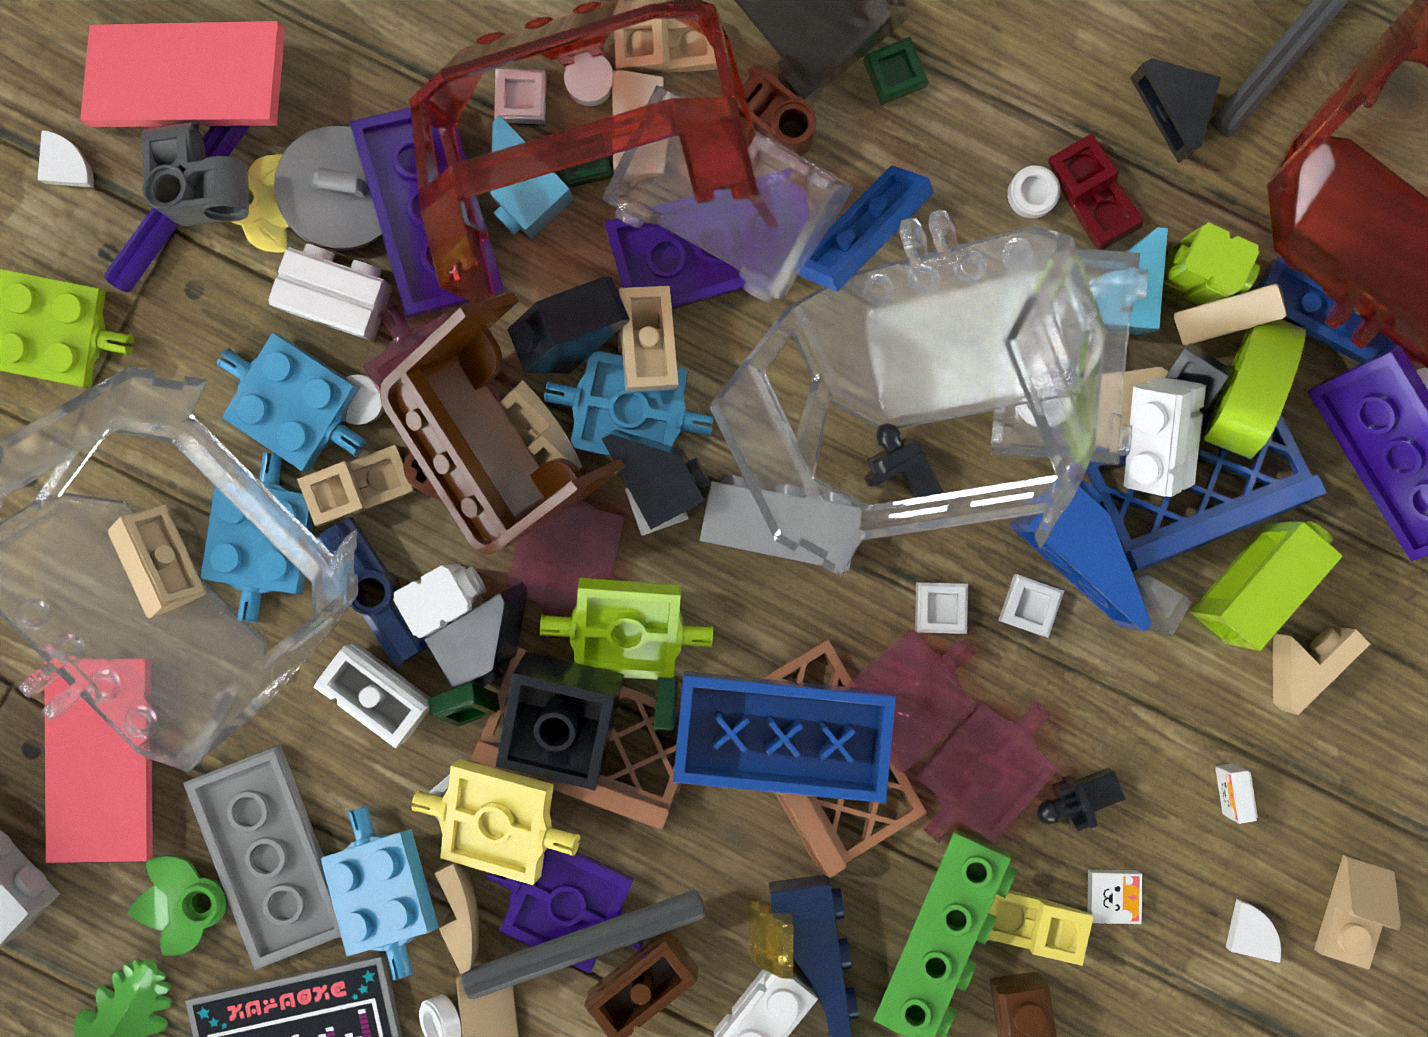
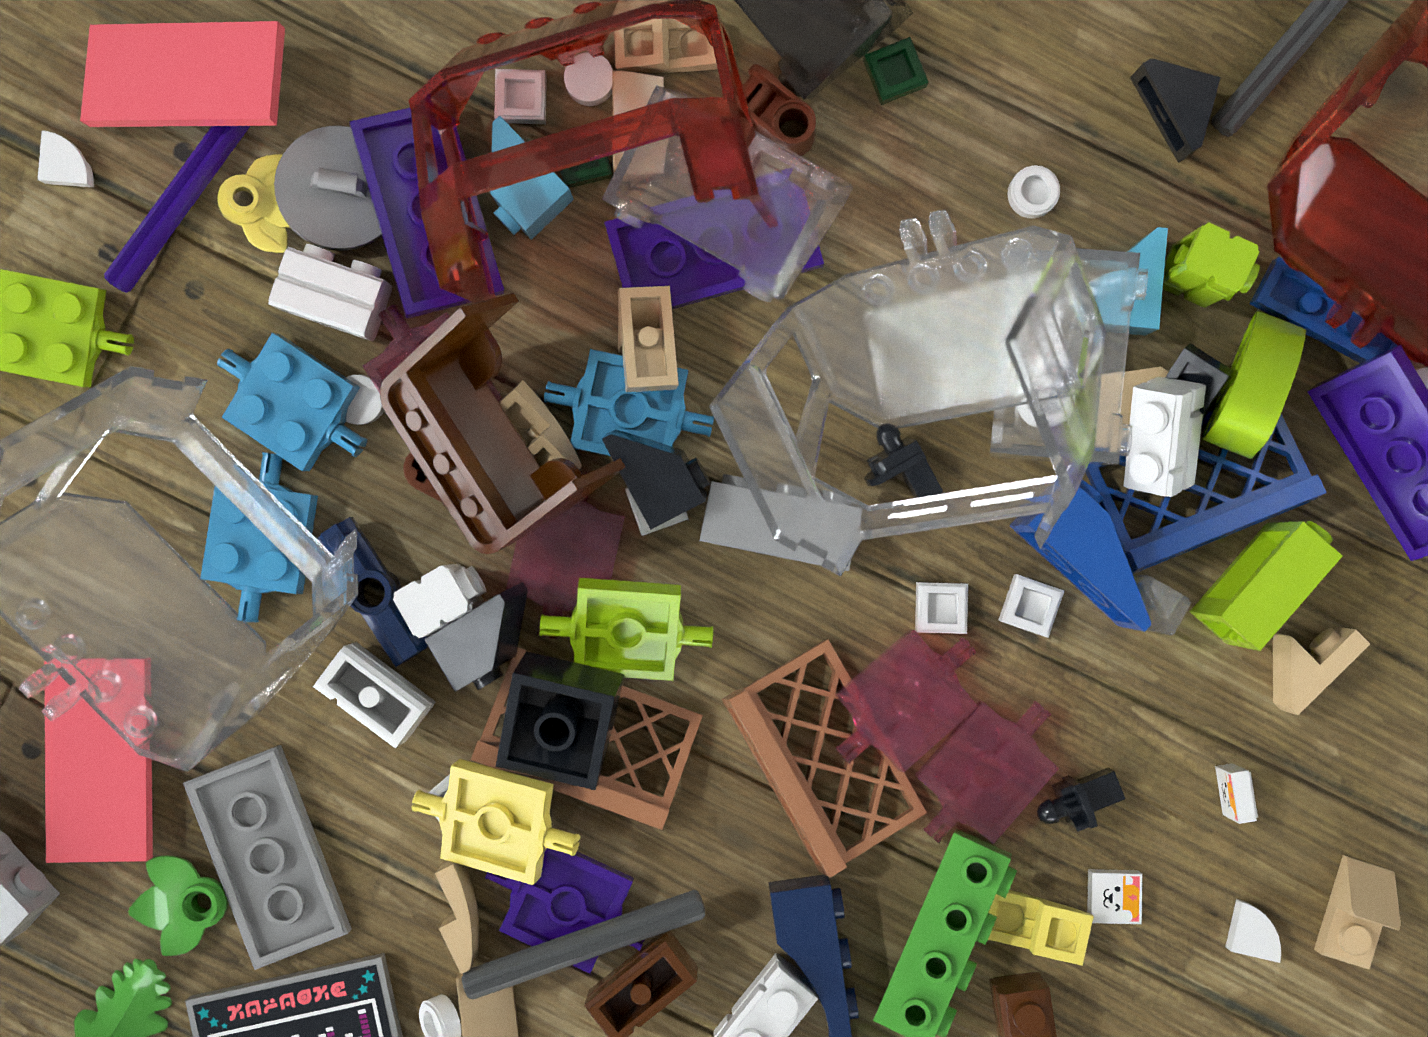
(156, 560): tan slope -> none
(208, 187): dark grey piece -> none
(355, 485): tan slope -> none
(379, 893): plate -> none
(464, 704): dark green tile -> none
(568, 327): black slope -> none
(665, 704): dark green tile -> none
(771, 939): clear yellow slope -> none
(784, 737): blue brick -> none
(866, 227): blue plate -> none
(1093, 192): dark red slope -> none
(1231, 314): tan slope -> none

